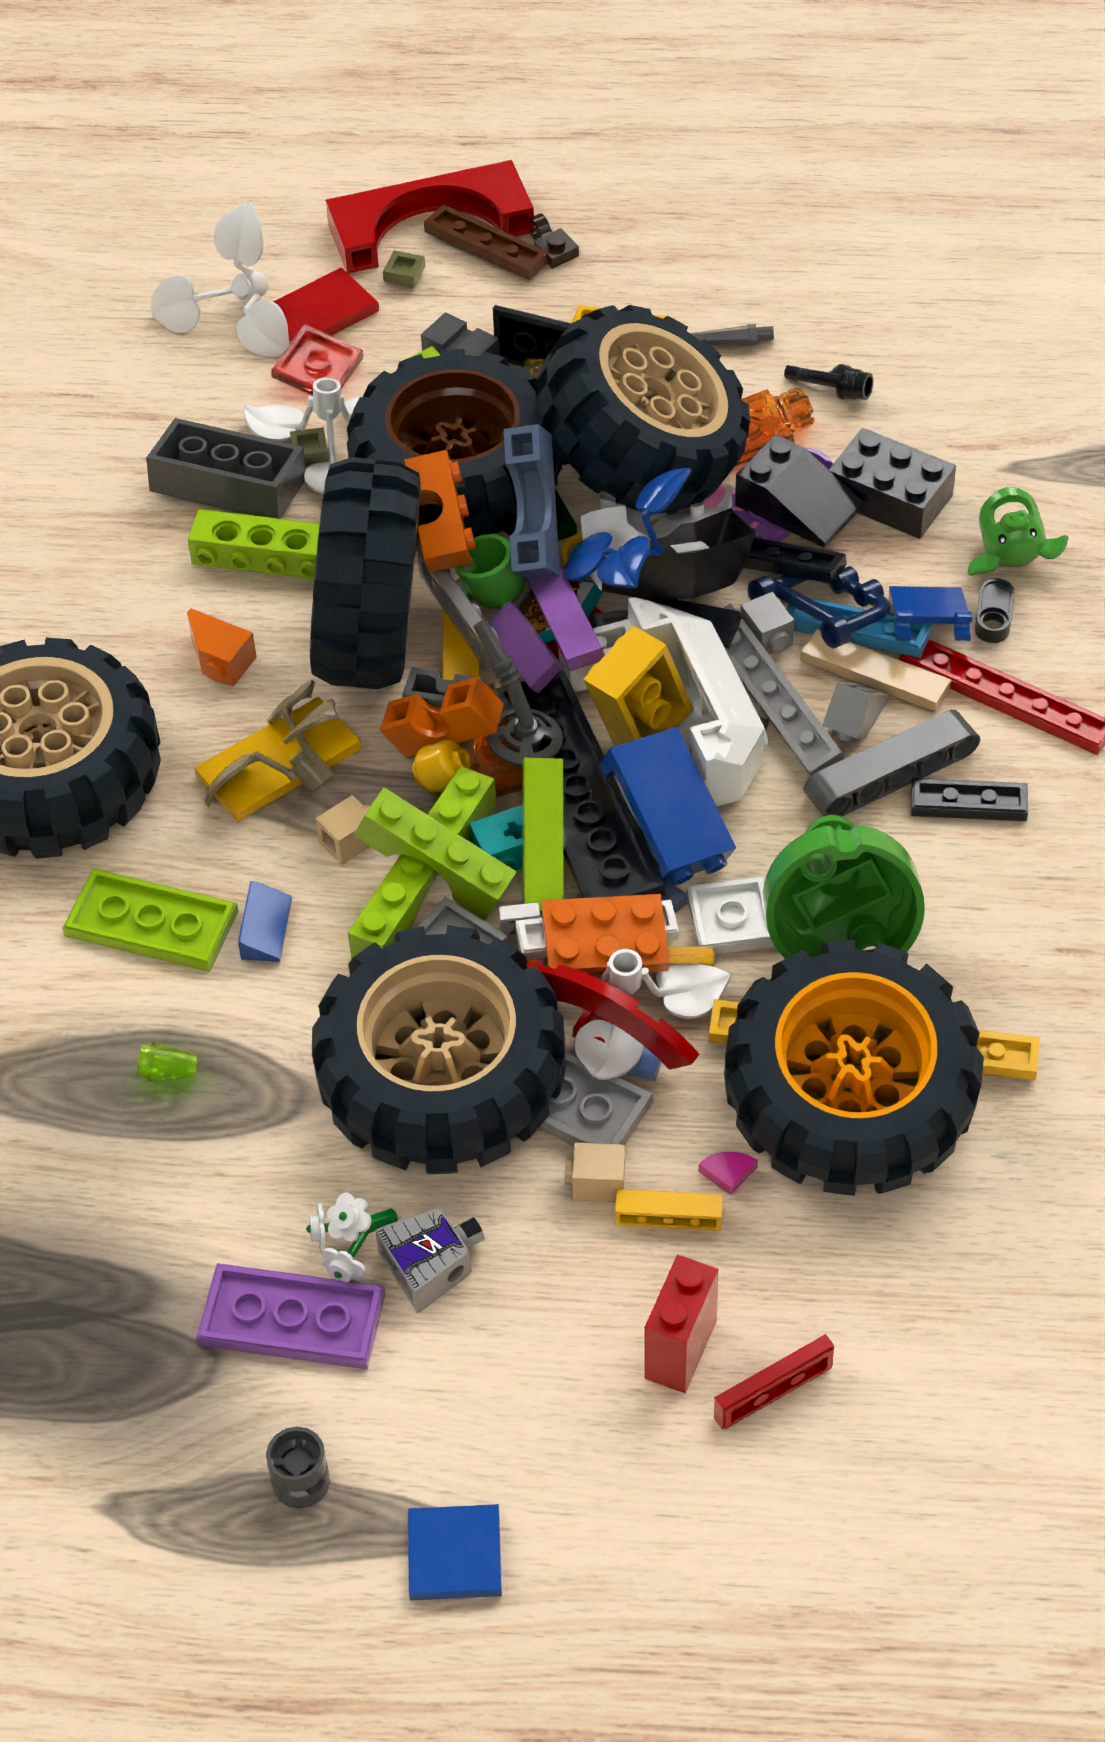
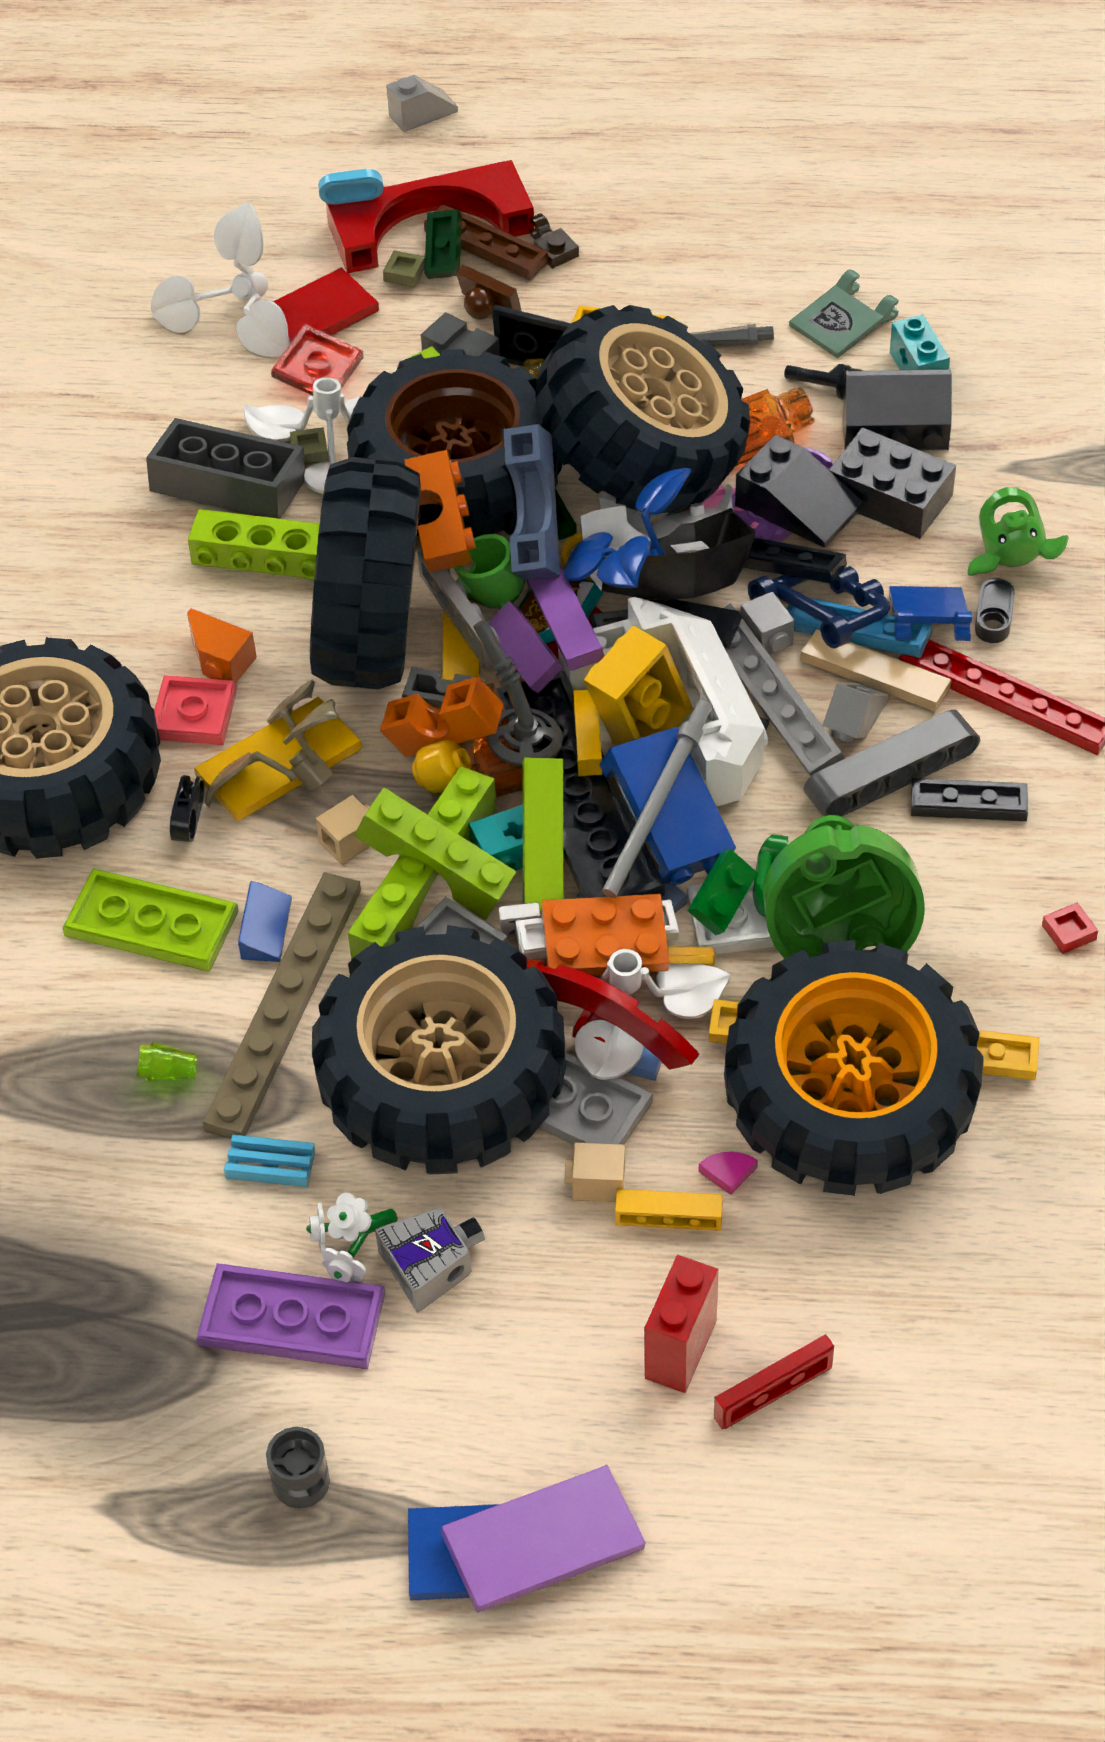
(186, 809): none -> black piece
(194, 709): none -> coral tile
(271, 1154): none -> medium azure tile
(282, 1007): none -> dark tan plate
(350, 186): none -> medium azure tile
(417, 102): none -> light grey slope
(443, 244): none -> dark green plate
(484, 293): none -> reddish brown tile
(542, 1538): none -> medium lavender tile
(587, 734): none -> yellow piece
(688, 738): none -> light grey bar
(722, 892): none -> green plate
(768, 852): none -> green bar
(840, 320): none -> sand green flag
(900, 405): none -> black slope
(917, 346): none -> teal brick
(1070, 927): none -> tile

